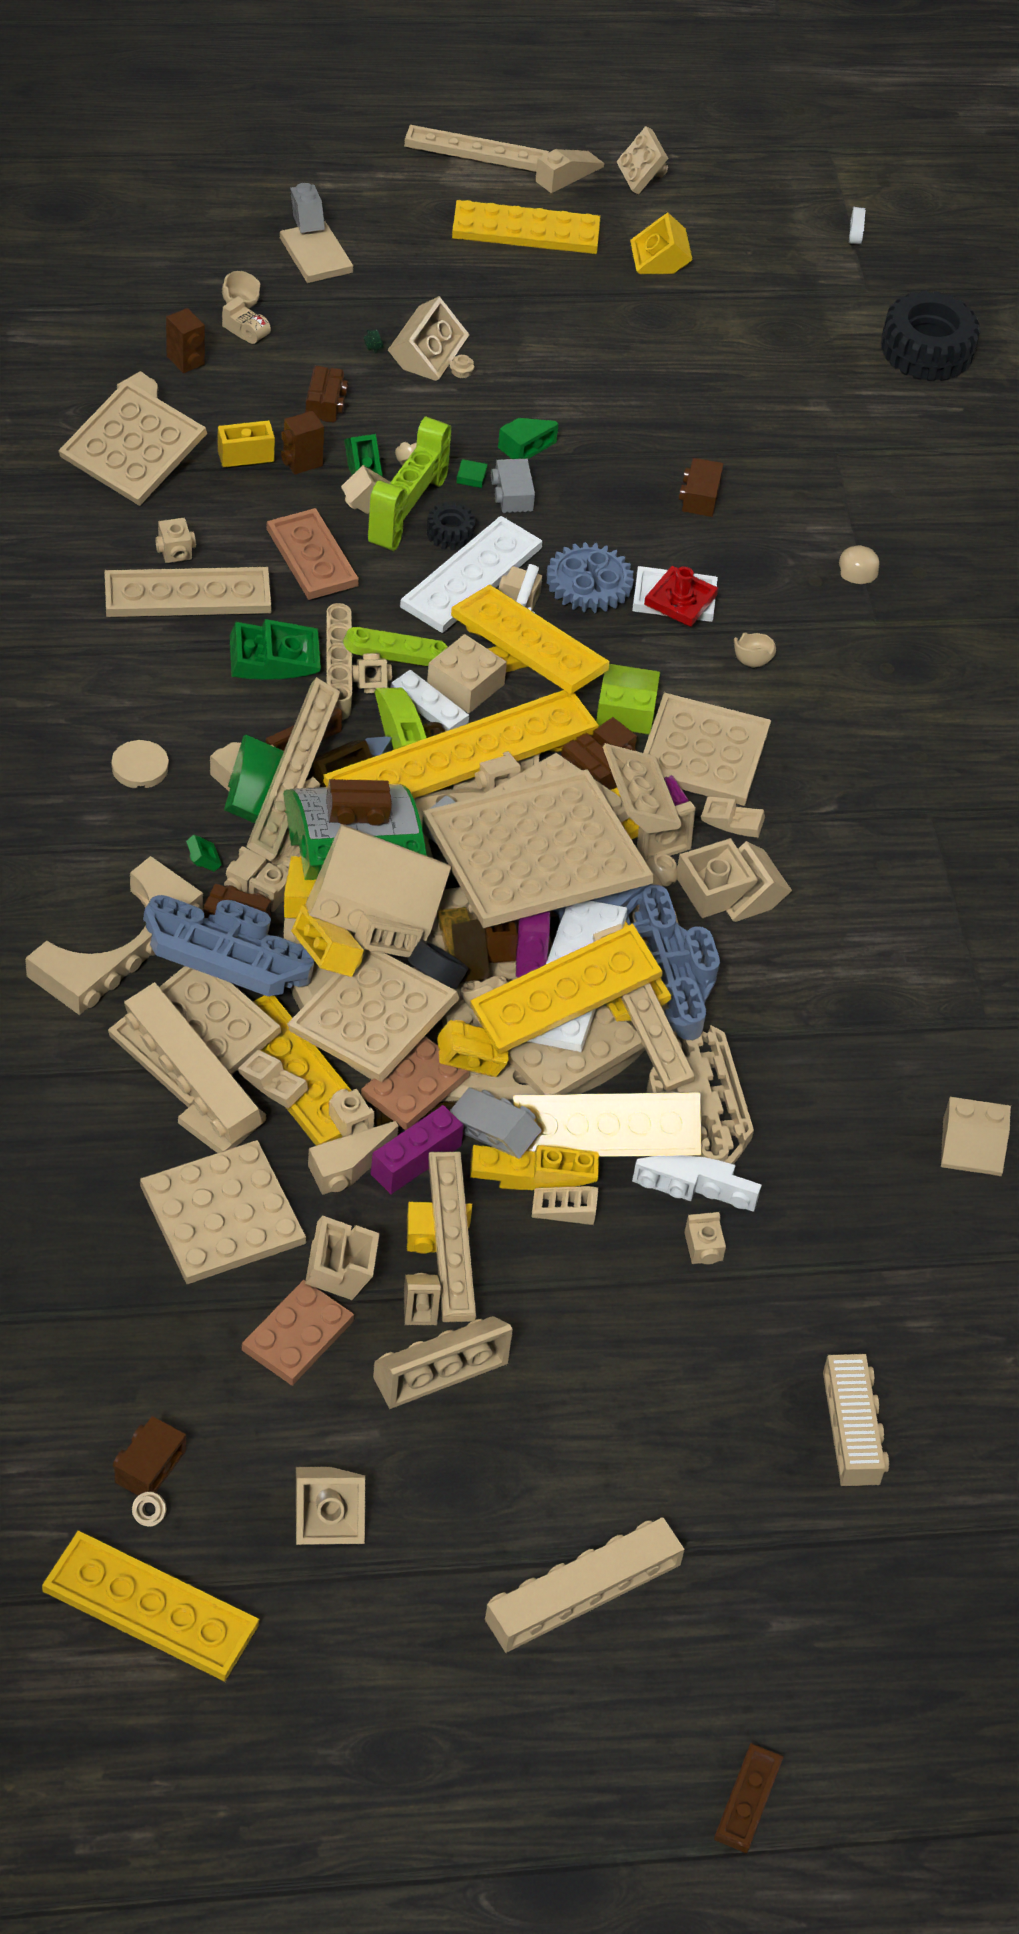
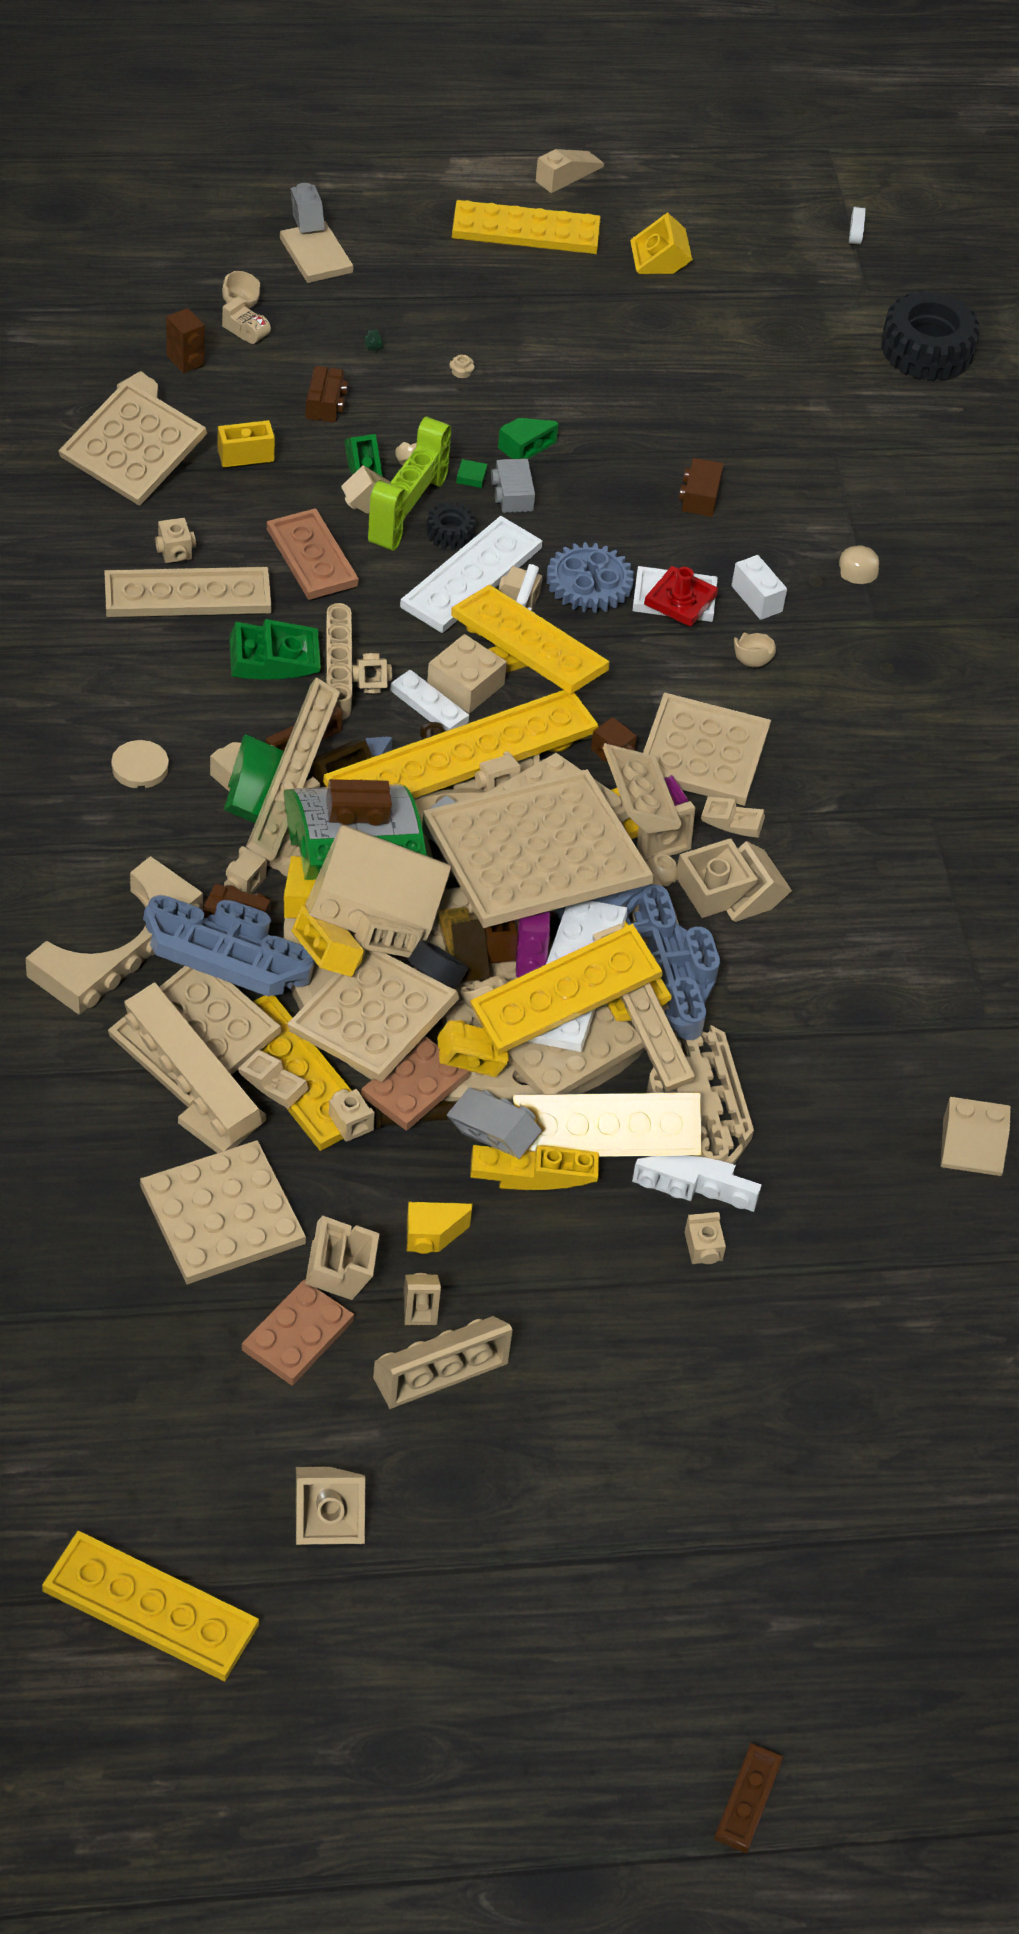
(142, 1516): tan plate -> none
(149, 1457): reddish brown brick -> none
(203, 853): green plate -> none
(272, 882): tan brick -> none
(303, 442): reddish brown brick -> none
(346, 1159): tan slope -> none
(393, 645): lime plate -> none
(399, 717): lime slope -> none
(408, 1153): magenta brick -> none
(429, 340): tan slope -> none
(451, 1237): tan tile -> none
(473, 148): tan plate -> none
(576, 1195): tan slope -> none
(583, 1584): tan brick -> none
(589, 754): reddish brown brick -> none
(628, 697): lime slope -> none
(643, 160): tan plate -> none
(759, 587): none -> white brick
(854, 1420): tan brick -> none

